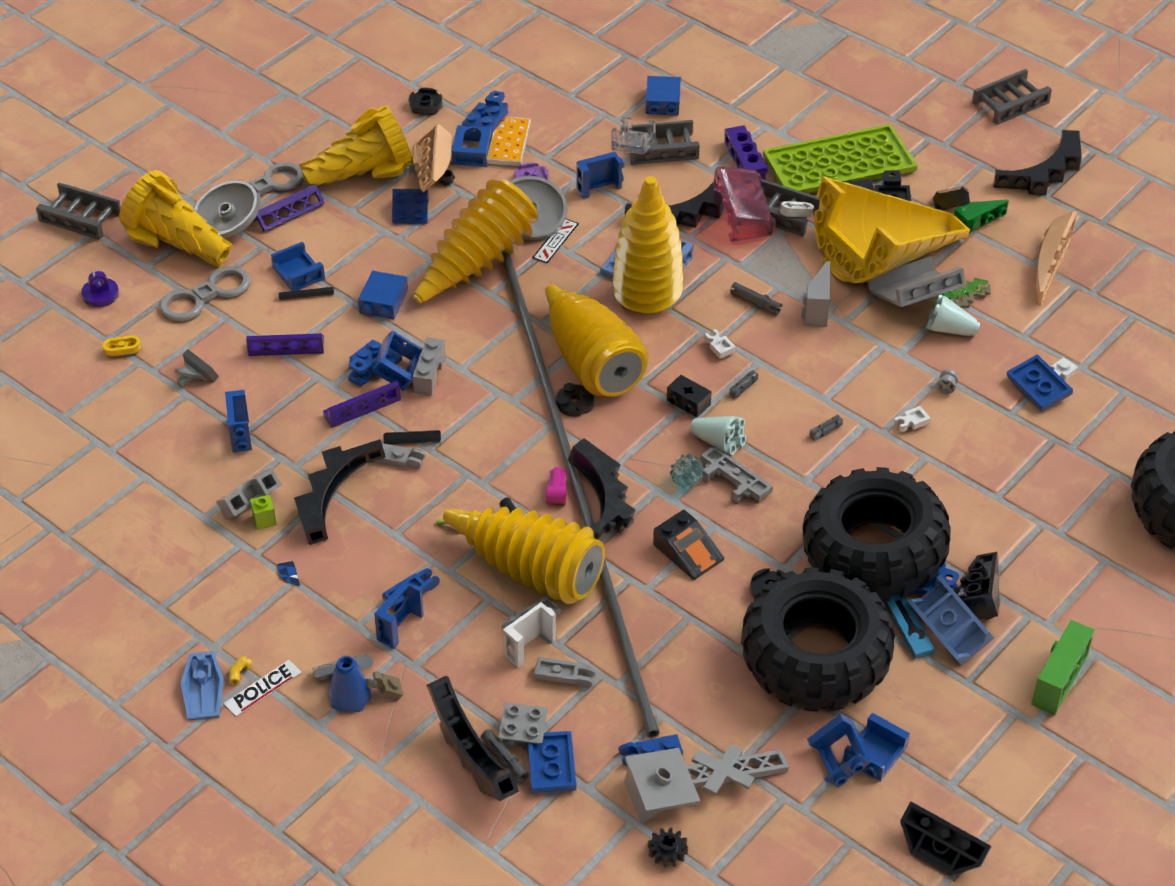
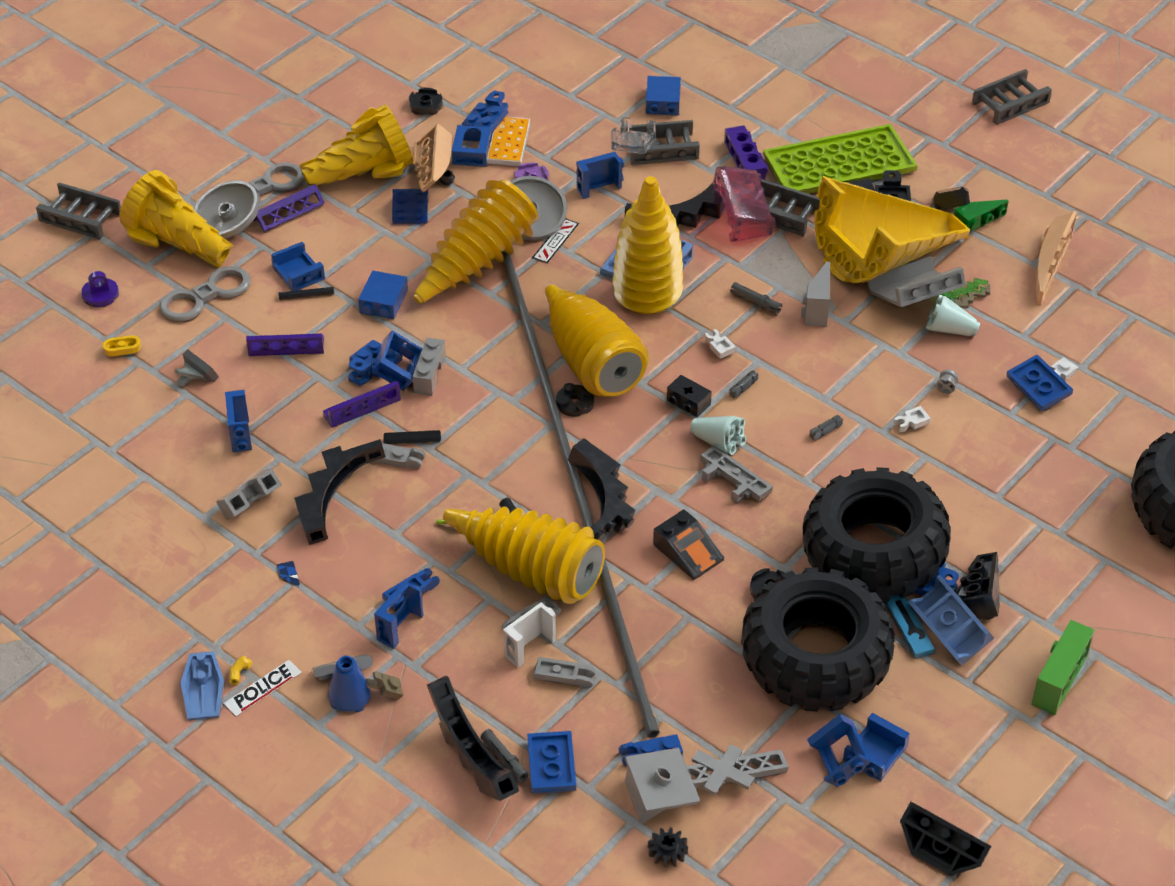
(263, 512): lime brick -> none
(522, 724): light grey hinge -> none
(556, 489): dark pink piece -> none
(686, 470): clear light blue gear -> none
(796, 209): white beam -> none
(1037, 177): black arch -> none

